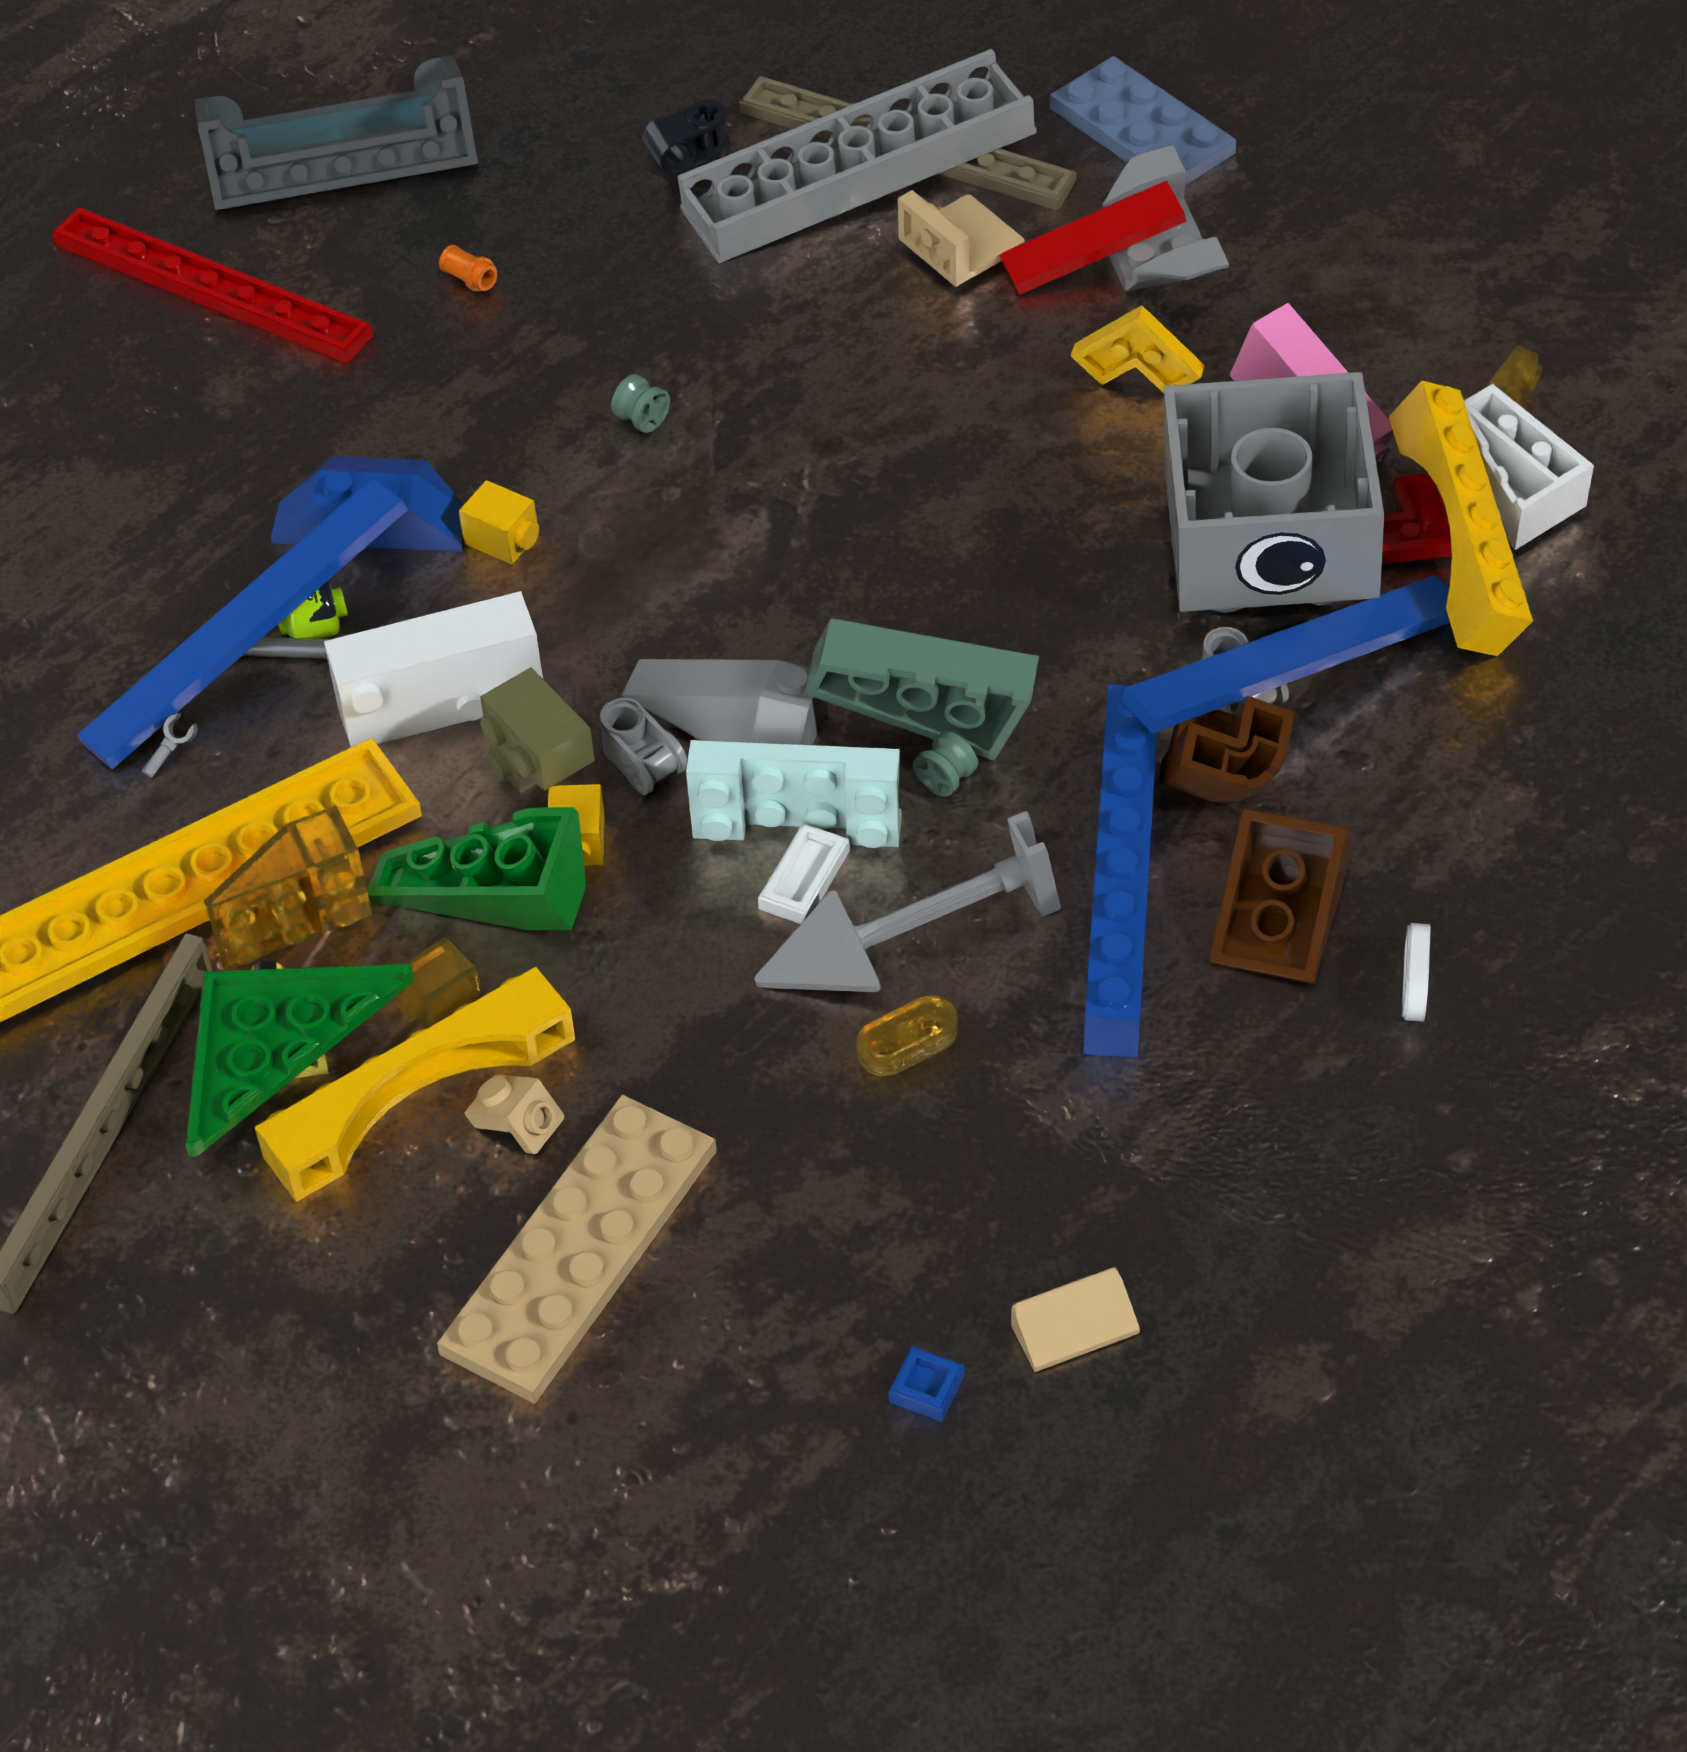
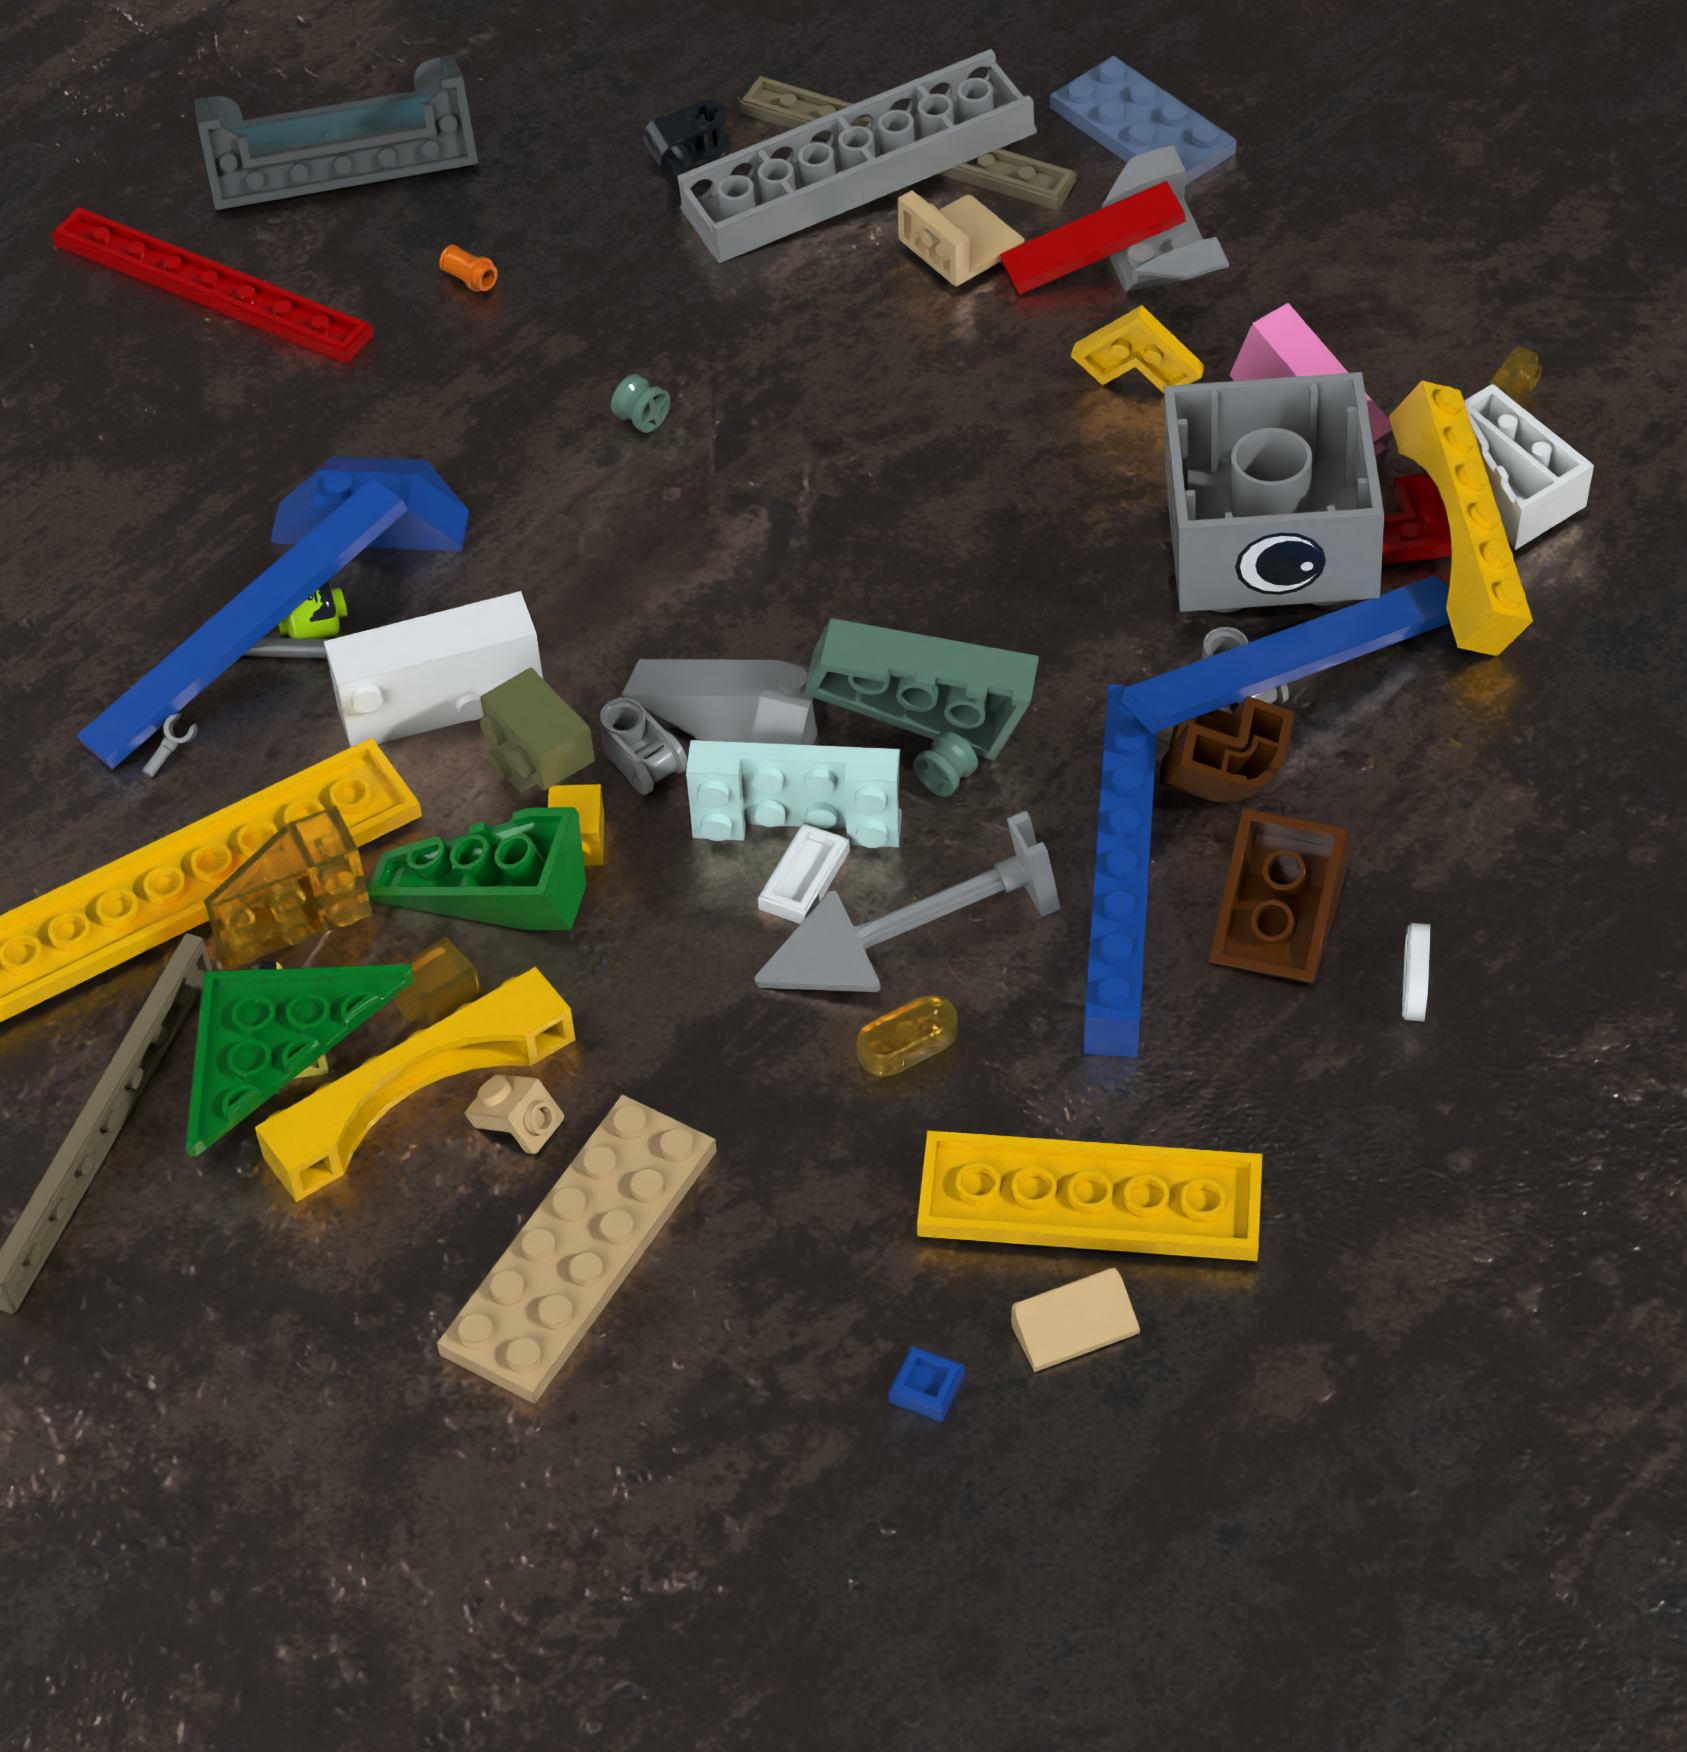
(499, 522): yellow brick -> none
(1091, 1195): none -> yellow plate

